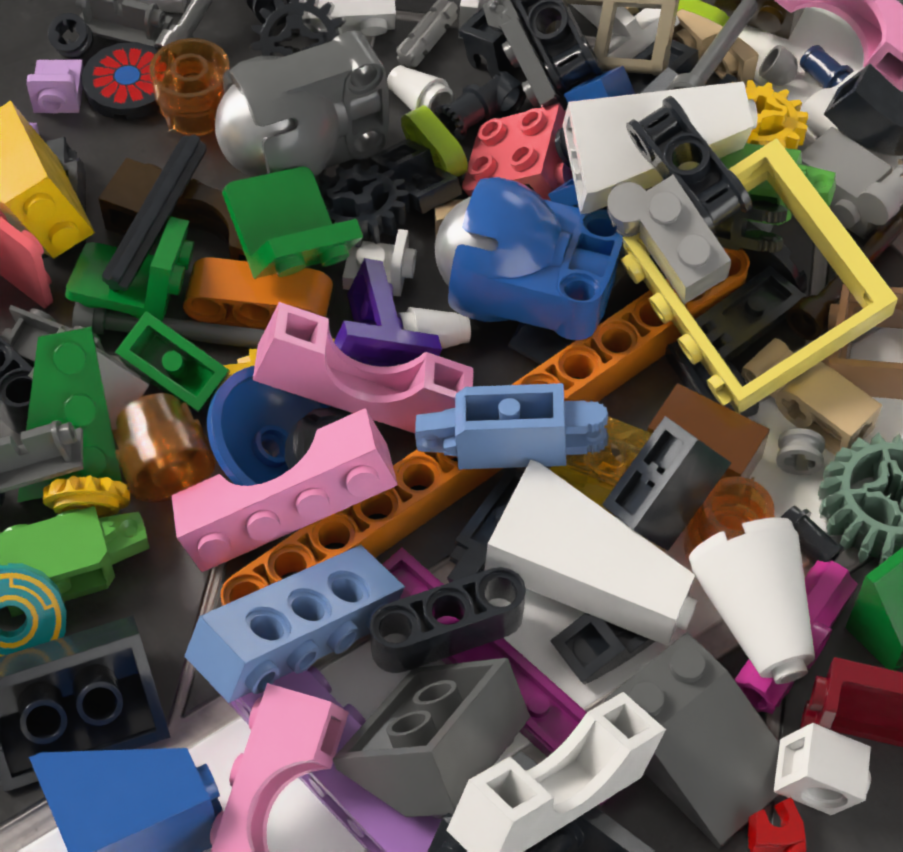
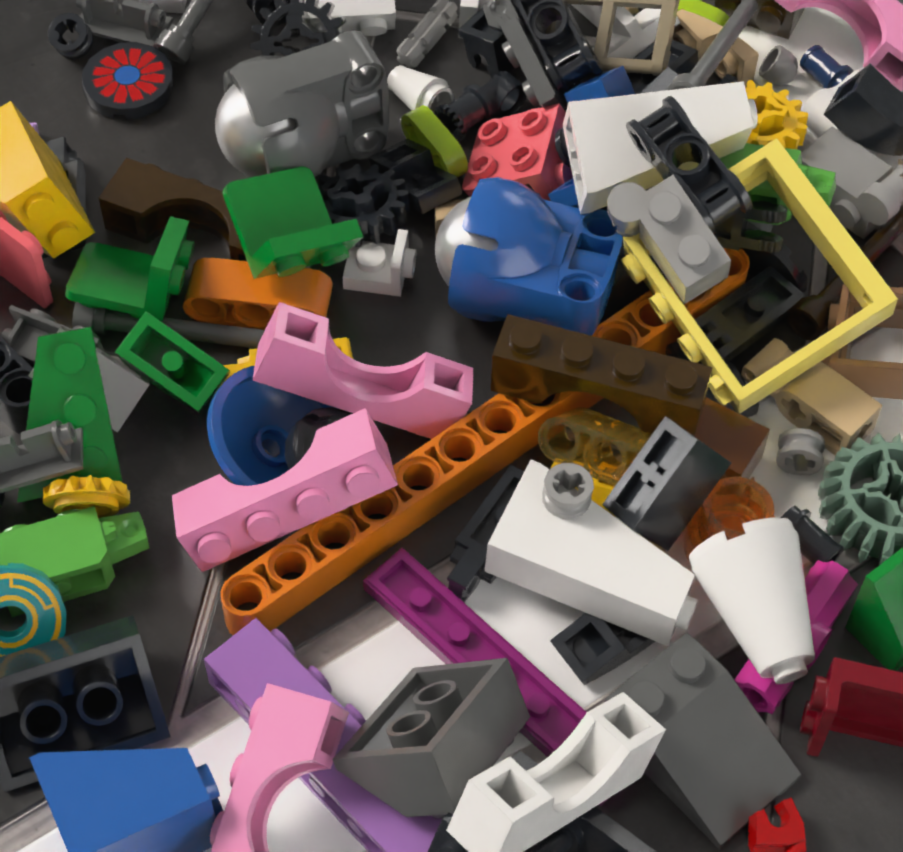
(56, 86): lavender bracket -> none
(154, 213): black axle -> none
(161, 448): clear orange piece -> none
(189, 84): clear orange piece -> none
(290, 623): medium blue brick -> none
(377, 331): dark purple bracket -> none
(449, 326): white cone -> none
(463, 599): black beam -> none
(512, 426): medium blue hinge -> none
(543, 360): none -> dark brown arch
(564, 504): none -> light grey bush
(822, 769): white brick -> none

